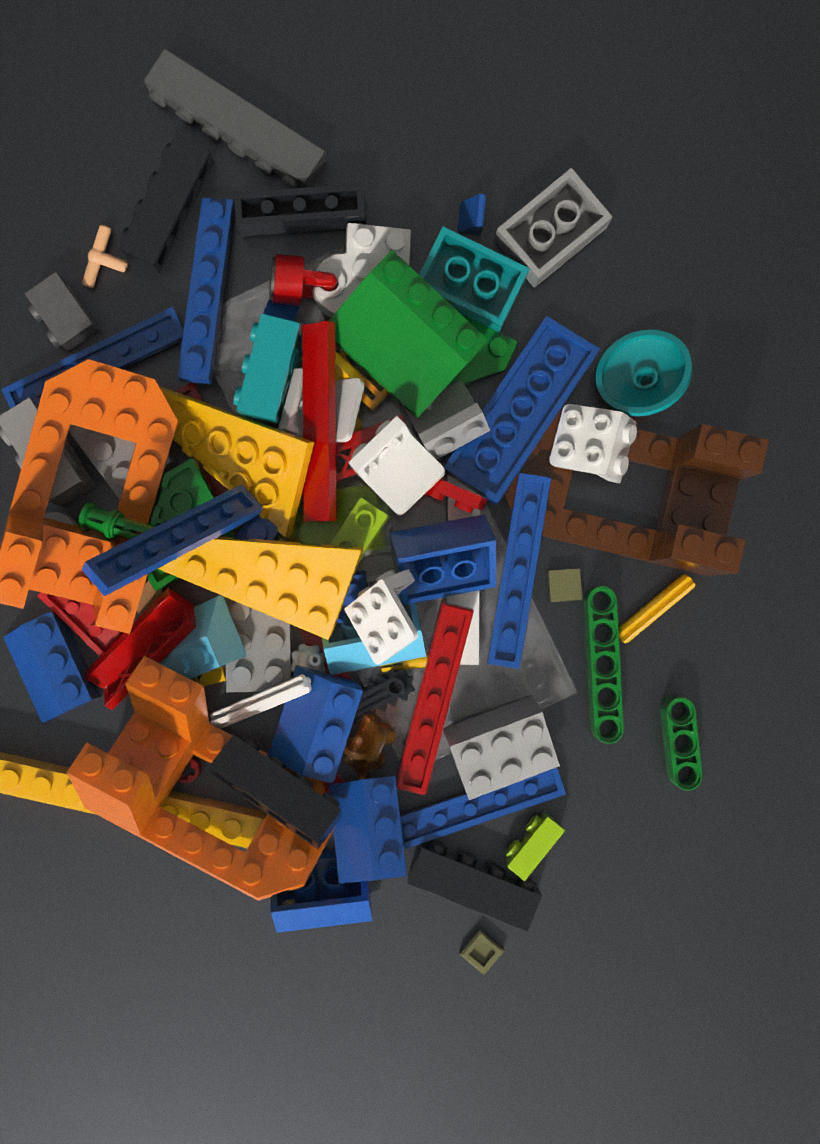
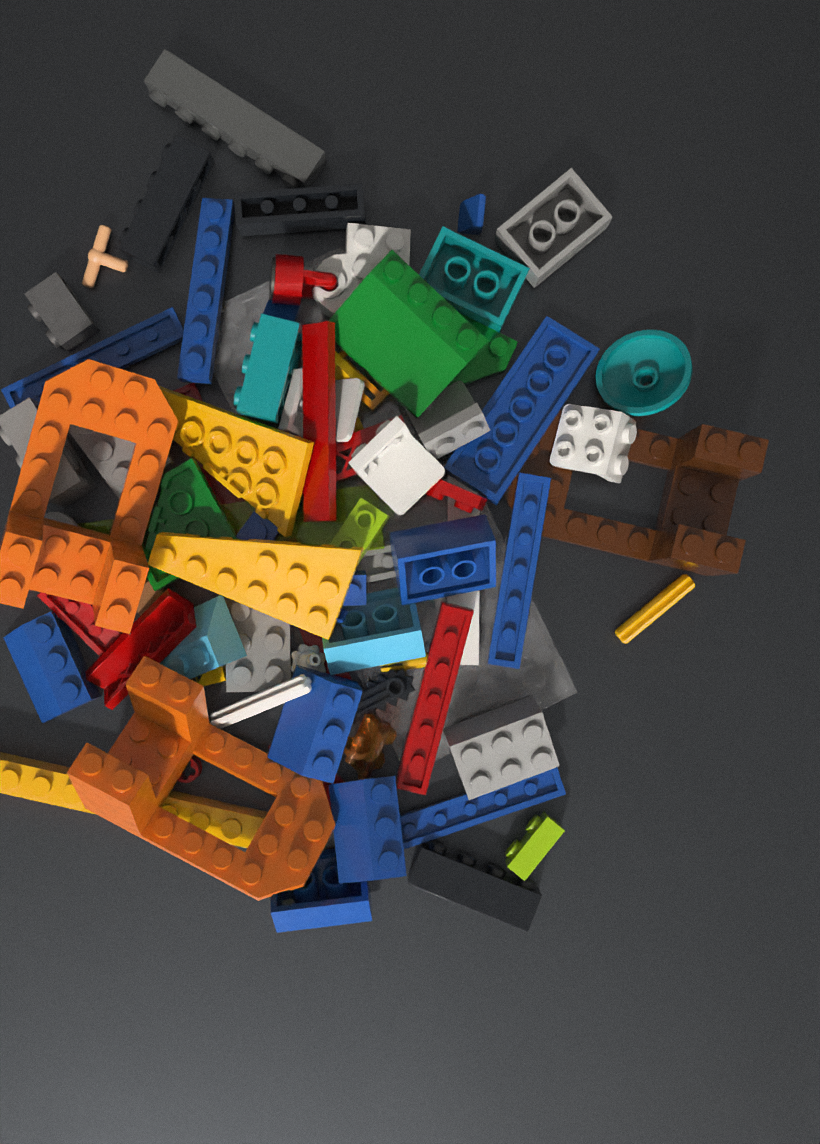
(112, 524): green pin -> none
(171, 540): blue plate -> none
(276, 791): black brick -> none
(382, 618): white bracket -> none
(481, 951): olive tile -> none
(564, 585): olive tile -> none
(612, 677): green beam -> none
(690, 754): green beam -> none

